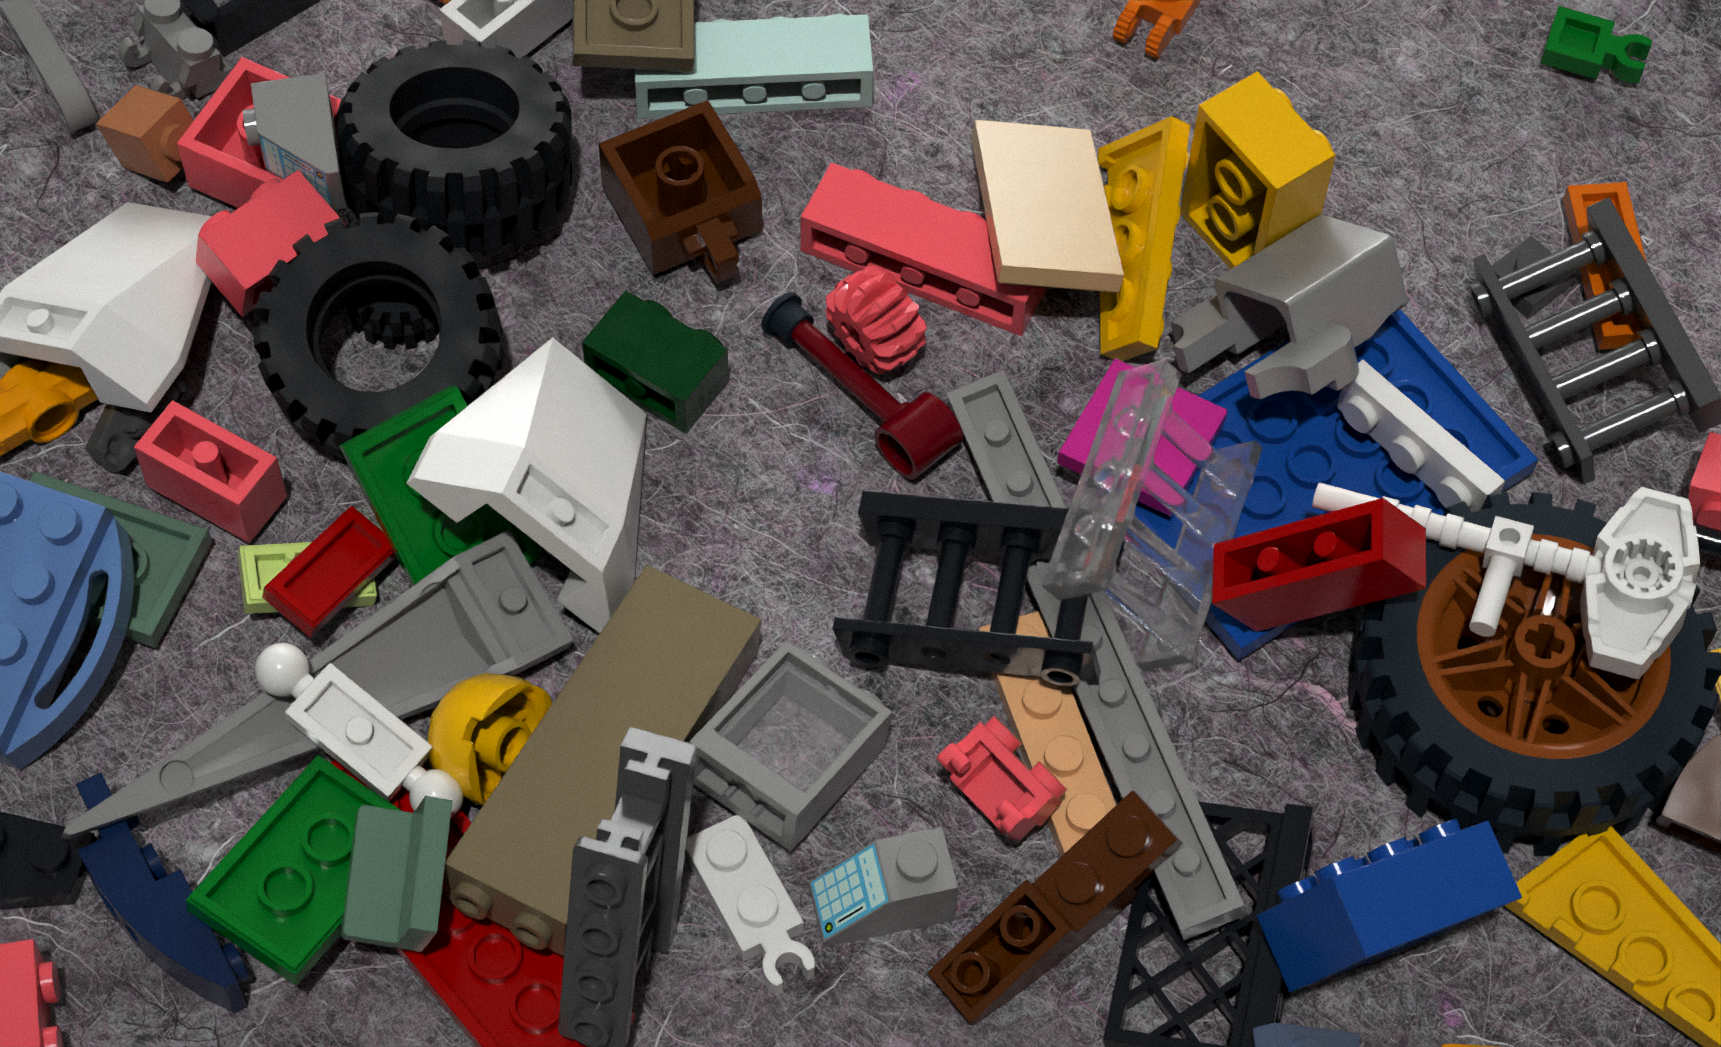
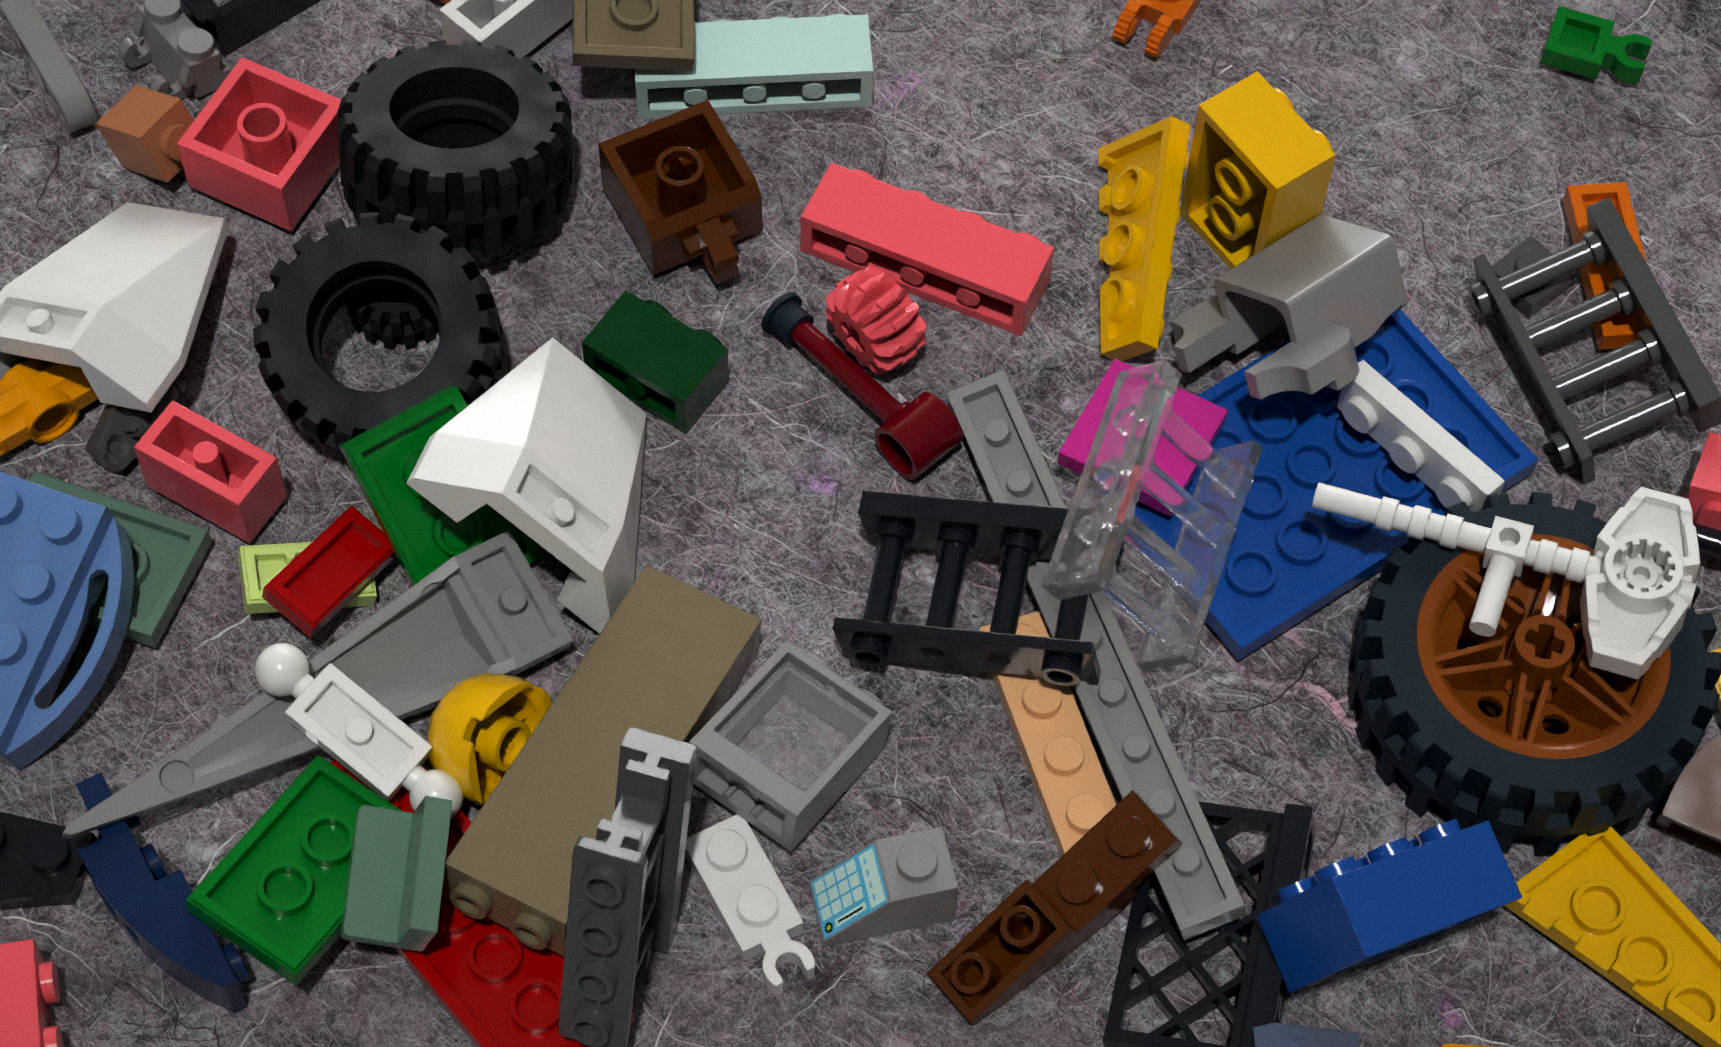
(245, 245): coral brick -> none
(297, 132): light grey slope -> none
(1000, 781): coral piece -> none
(1046, 207): tan tile -> none
(1319, 565): red brick -> none

